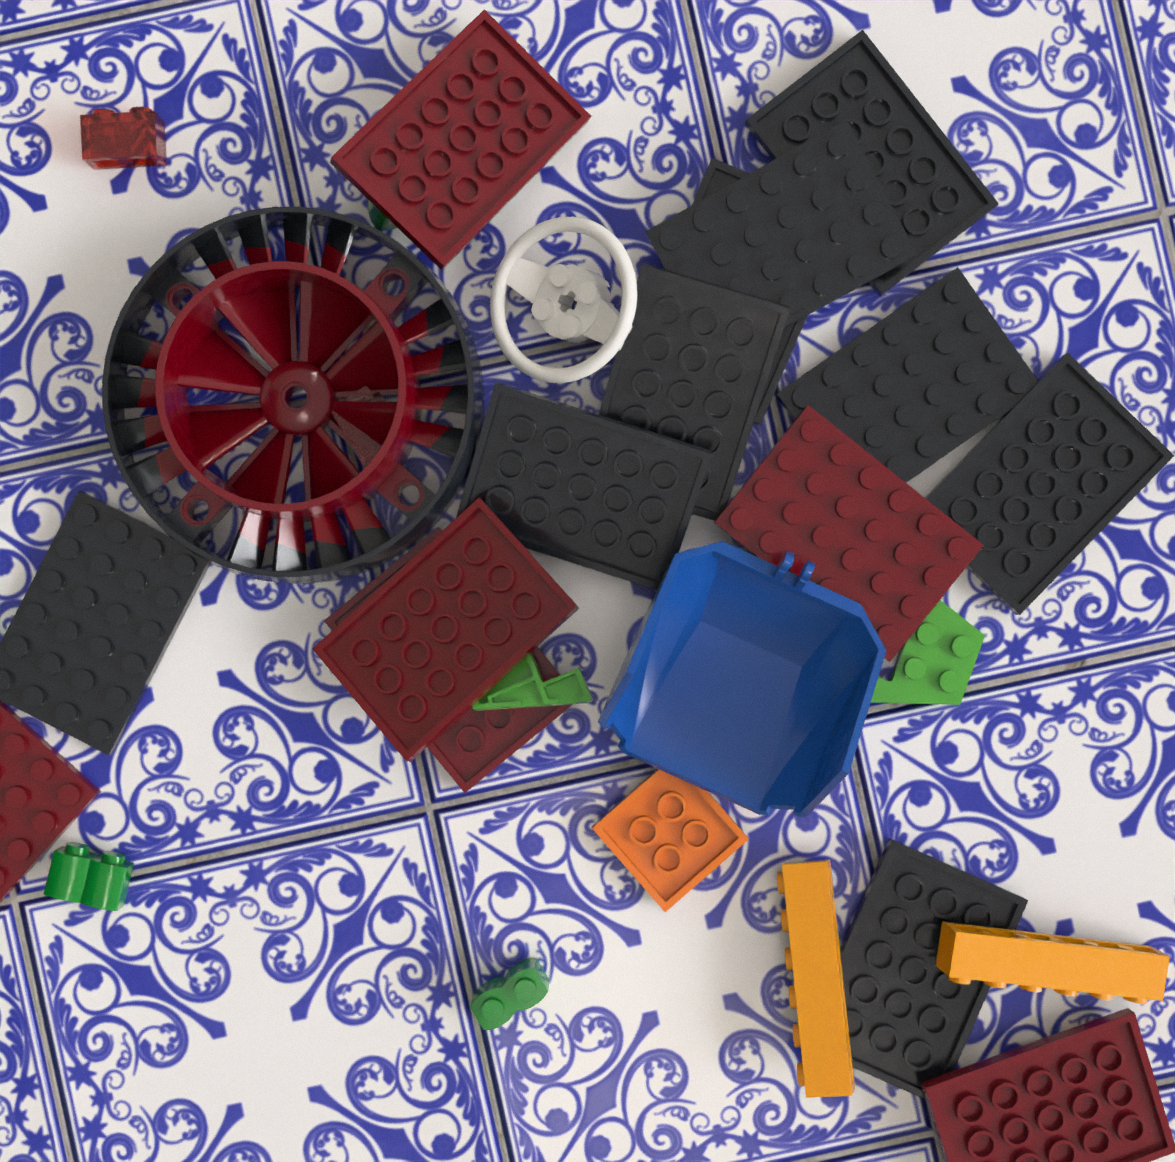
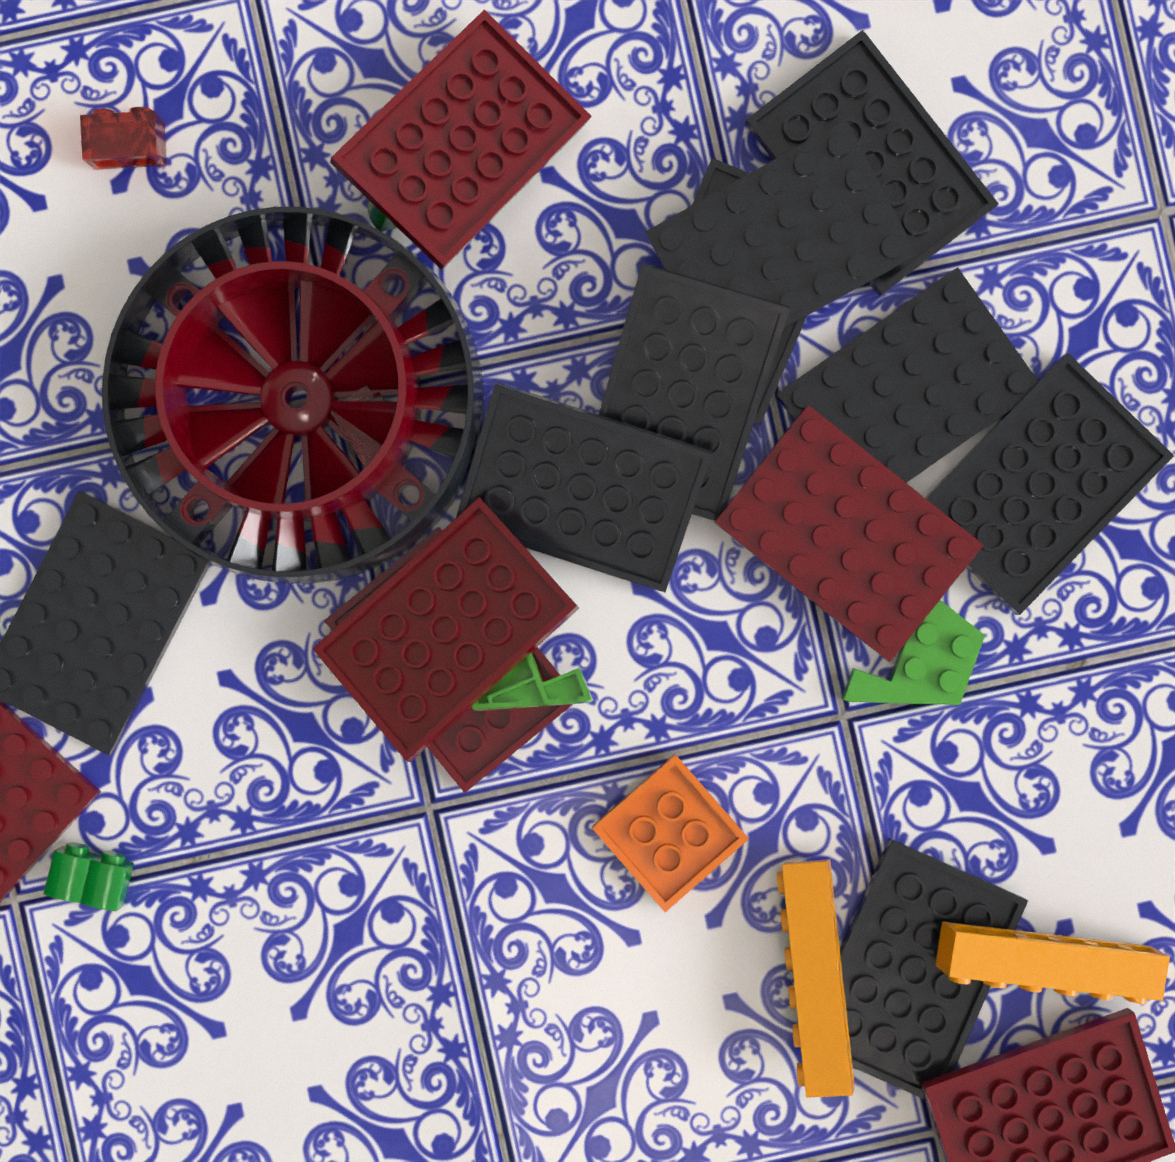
(502, 996): green brick -> none
(552, 298): white piece -> none
(747, 680): blue windscreen -> none

